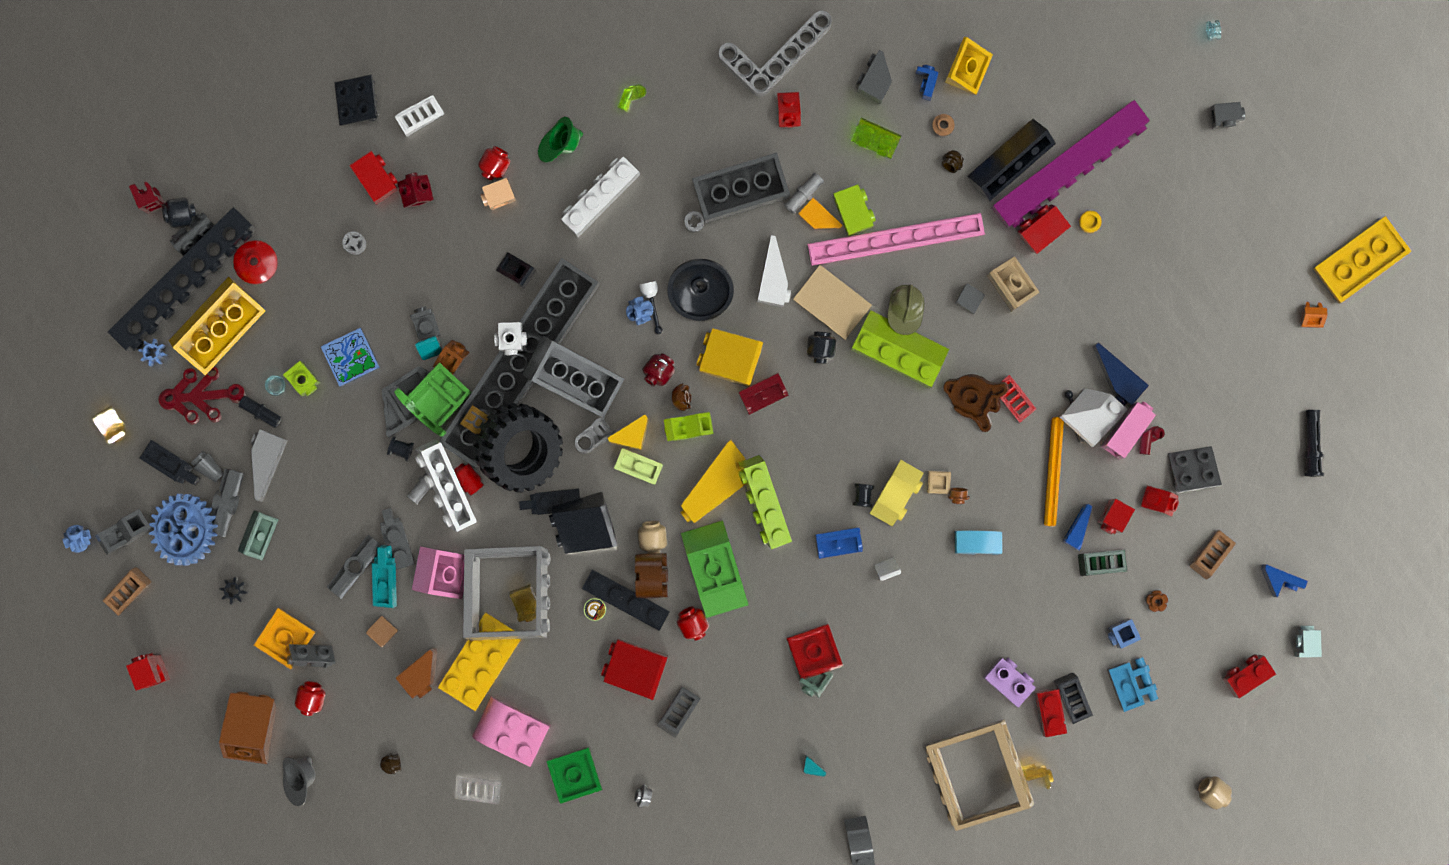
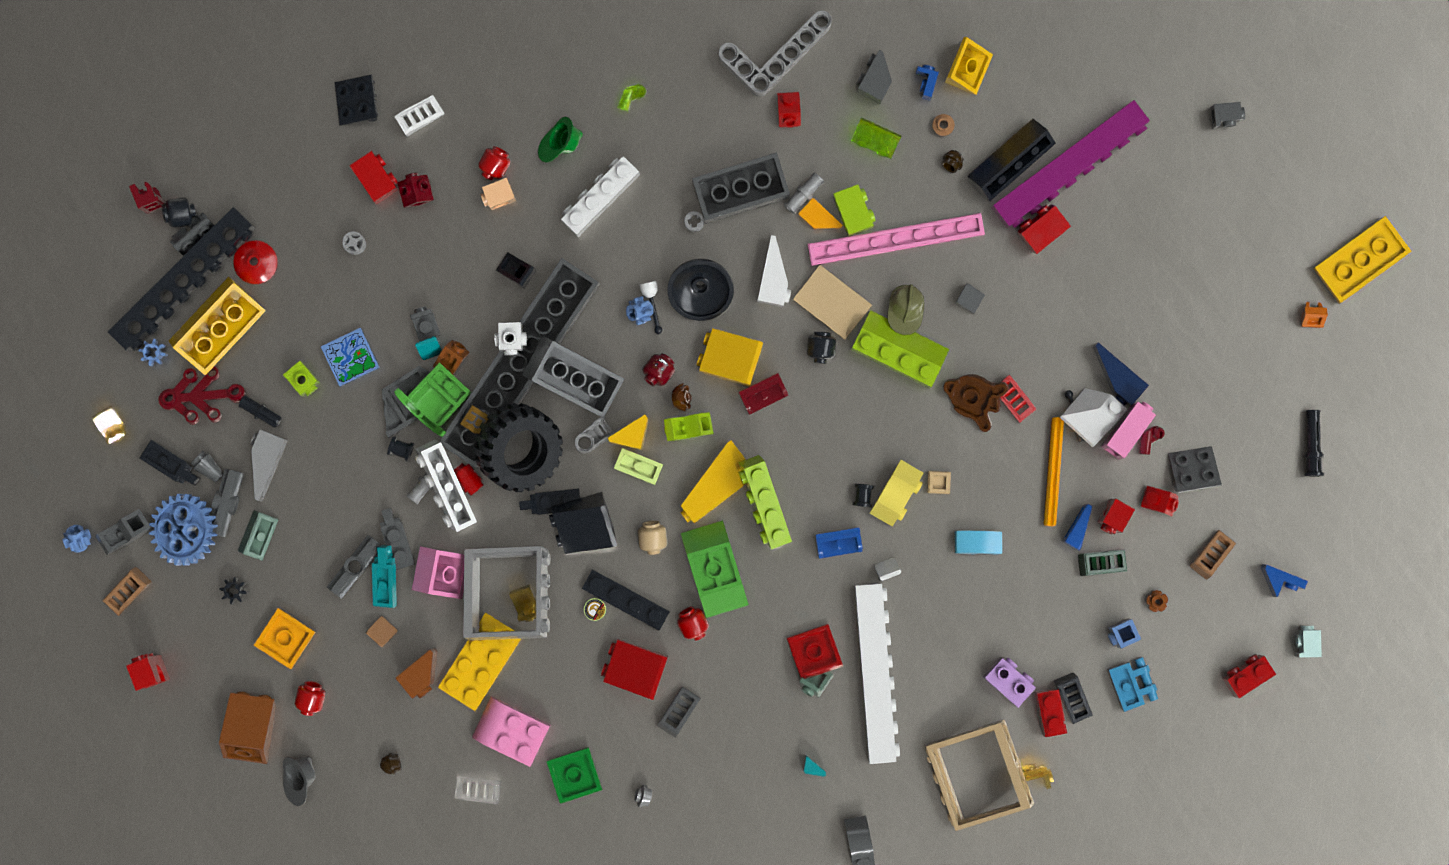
(278, 379): clear light blue bush -> none
(314, 654): dark grey hinge -> none
(651, 575): reddish brown brick -> none
(875, 673): none -> white brick
(958, 495): dark orange plate -> none
(1012, 283): tan slope -> none
(1090, 221): yellow tile -> none
(1213, 30): clear light blue bush -> none
(1215, 792): tan head -> none

